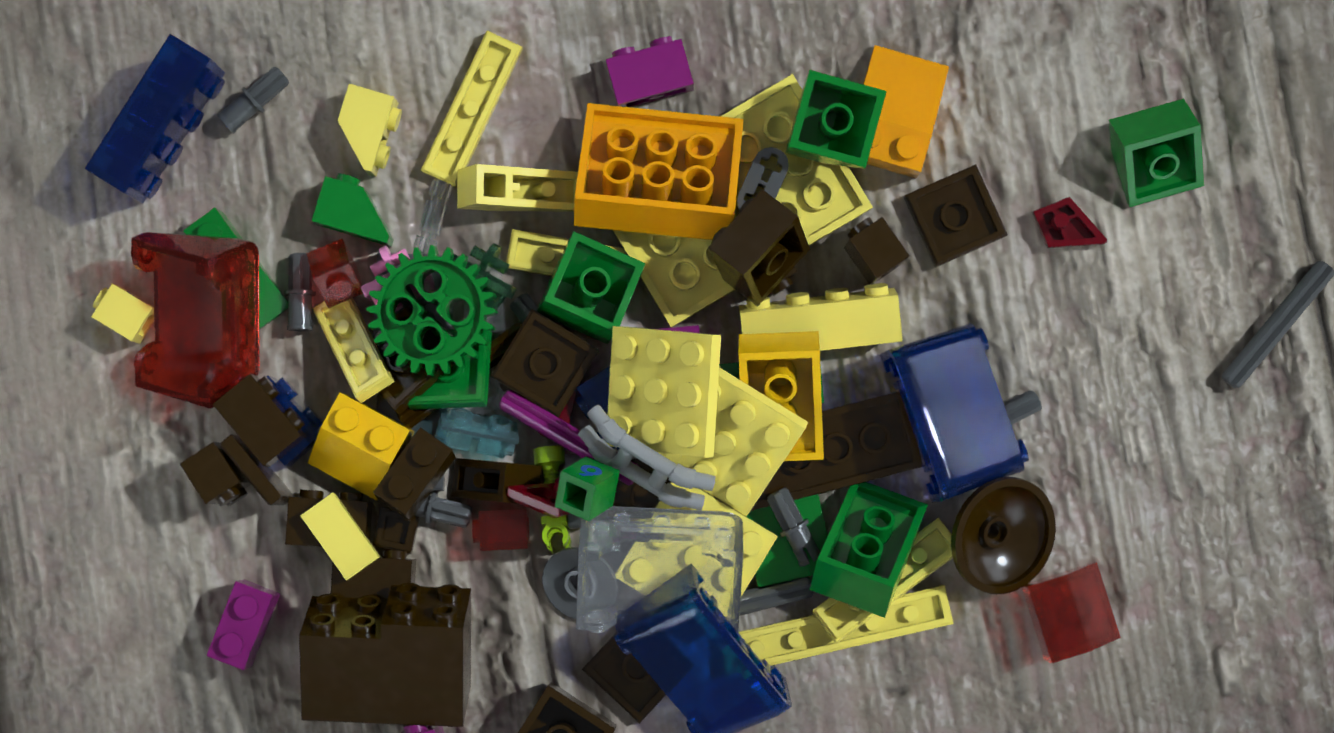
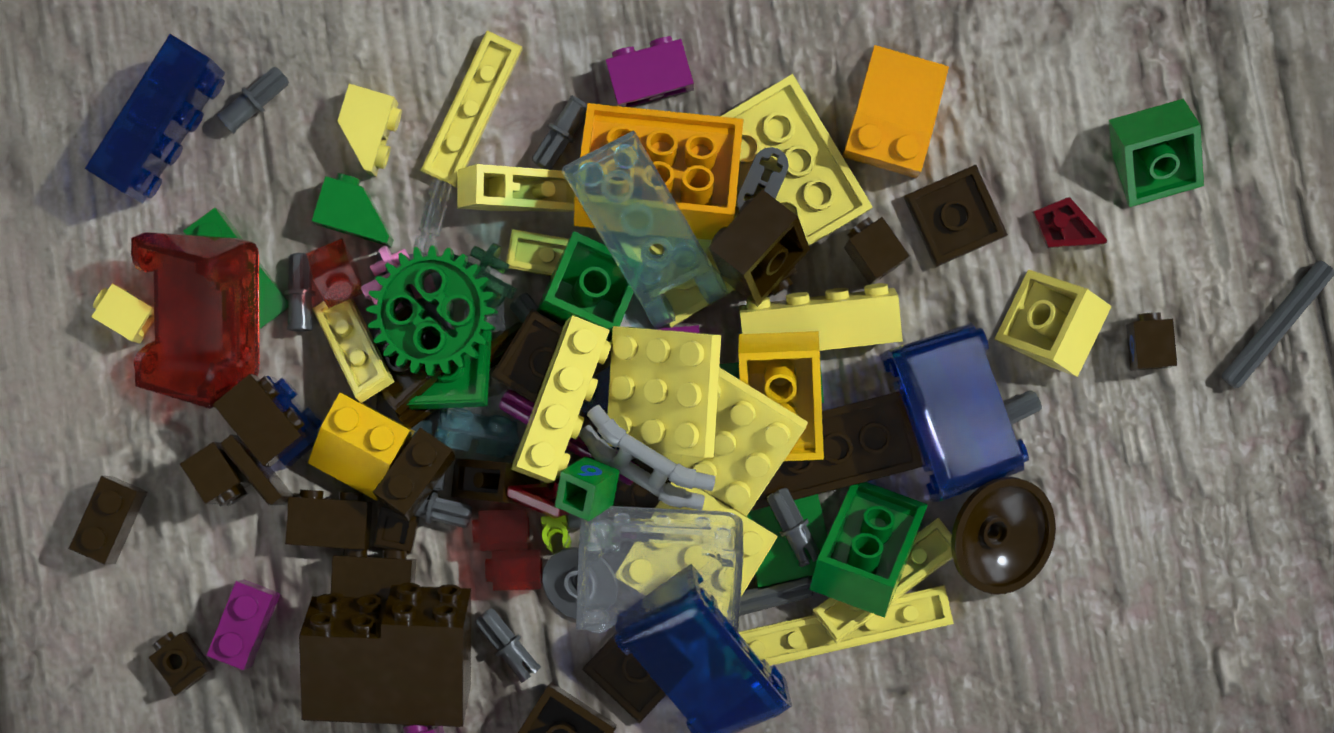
(108, 520): none -> dark brown brick
(193, 666): none -> dark brown brick
(340, 536): light yellow tile -> none
(507, 644): none -> dark grey axle
(515, 569): none -> clear red brick
(560, 133): none -> dark grey axle
(560, 400): none -> light yellow brick
(634, 212): none -> clear light blue hinge
(835, 121): green slope -> none
(1053, 322): none -> light yellow slope
(1071, 612): clear red slope -> none
(1151, 342): none -> dark brown brick

